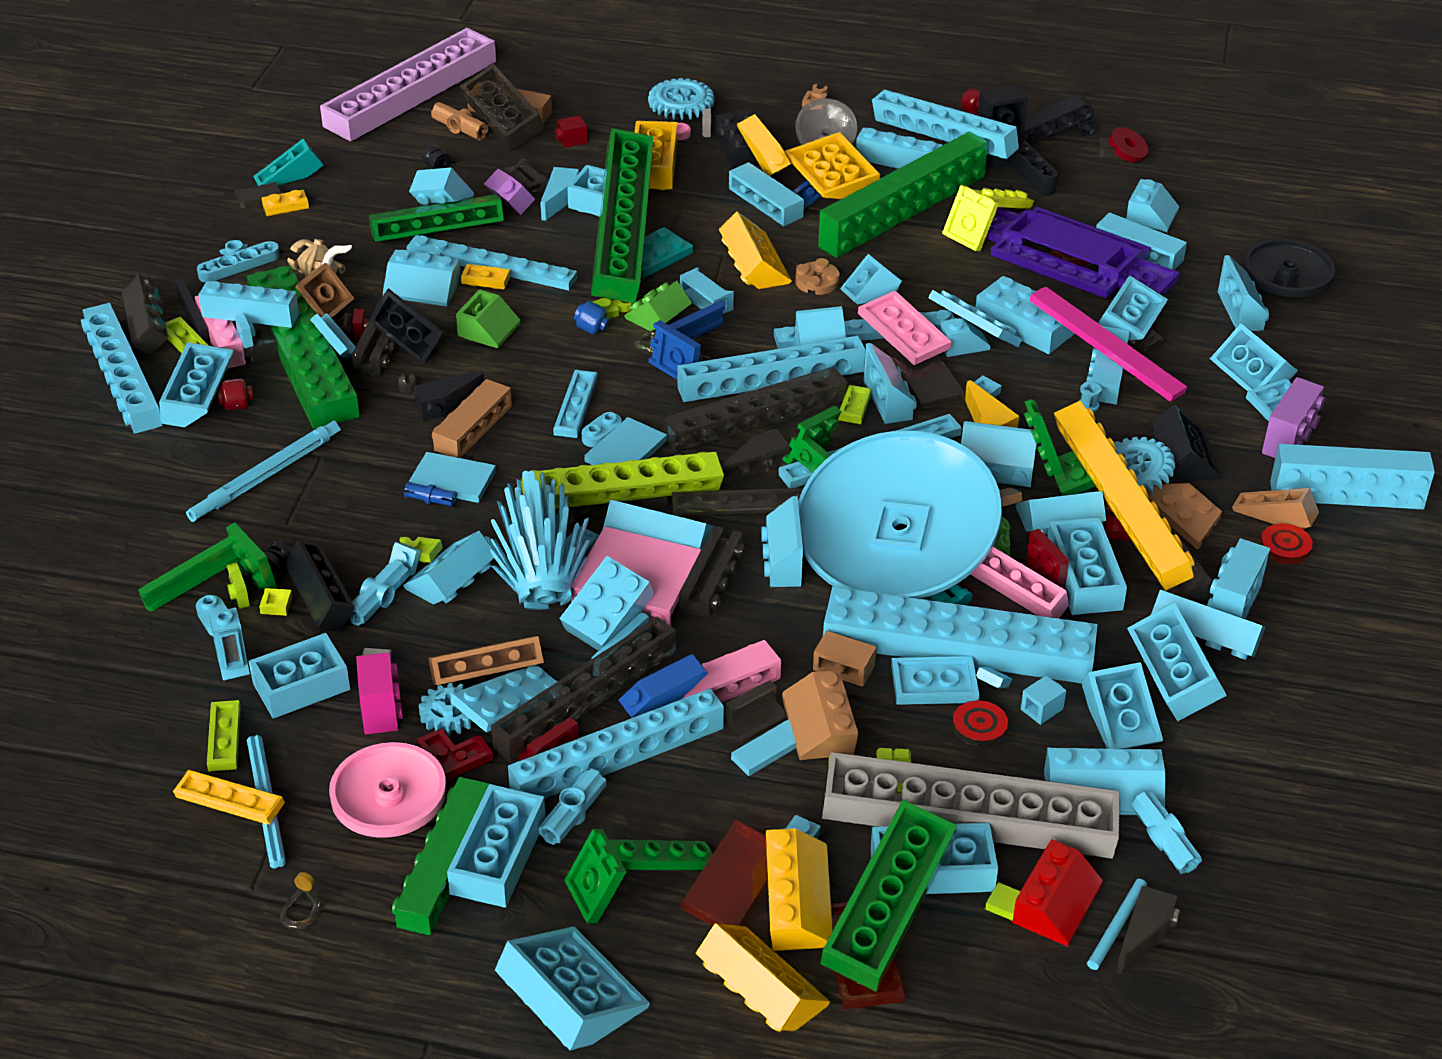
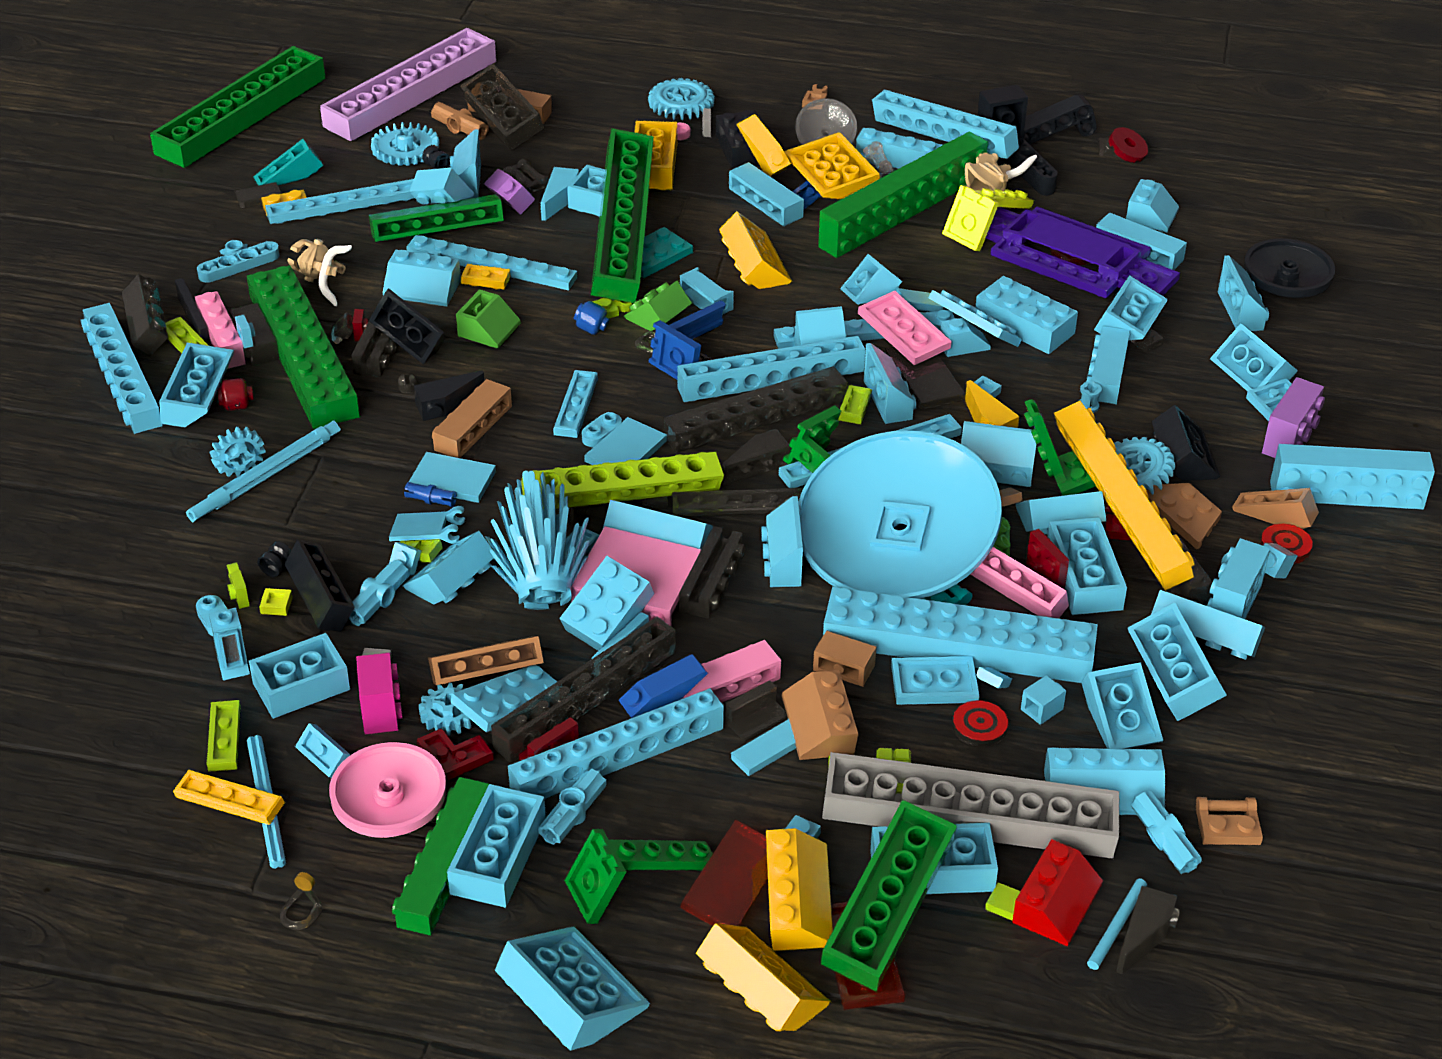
(208, 563): green bracket -> none
(237, 106): none -> green brick
(237, 451): none -> medium azure gear
(257, 303): medium azure brick -> none
(321, 749): none -> medium azure plate
(324, 291): medium nougat slope -> none
(334, 335): medium azure slope -> none
(339, 201): none -> medium azure plate
(402, 144): none -> medium azure gear
(427, 526): none -> medium azure flag
(467, 161): none -> medium azure slope
(571, 131): dark red brick -> none
(817, 276): medium nougat plate -> none
(877, 158): none -> clear piece
(919, 300): none -> medium azure tile
(970, 101): dark red head -> none
(990, 175): none -> tan helmet
(1108, 344): dark pink tile -> none
(1229, 828): none -> medium nougat plate
(1279, 561): none -> medium azure brick

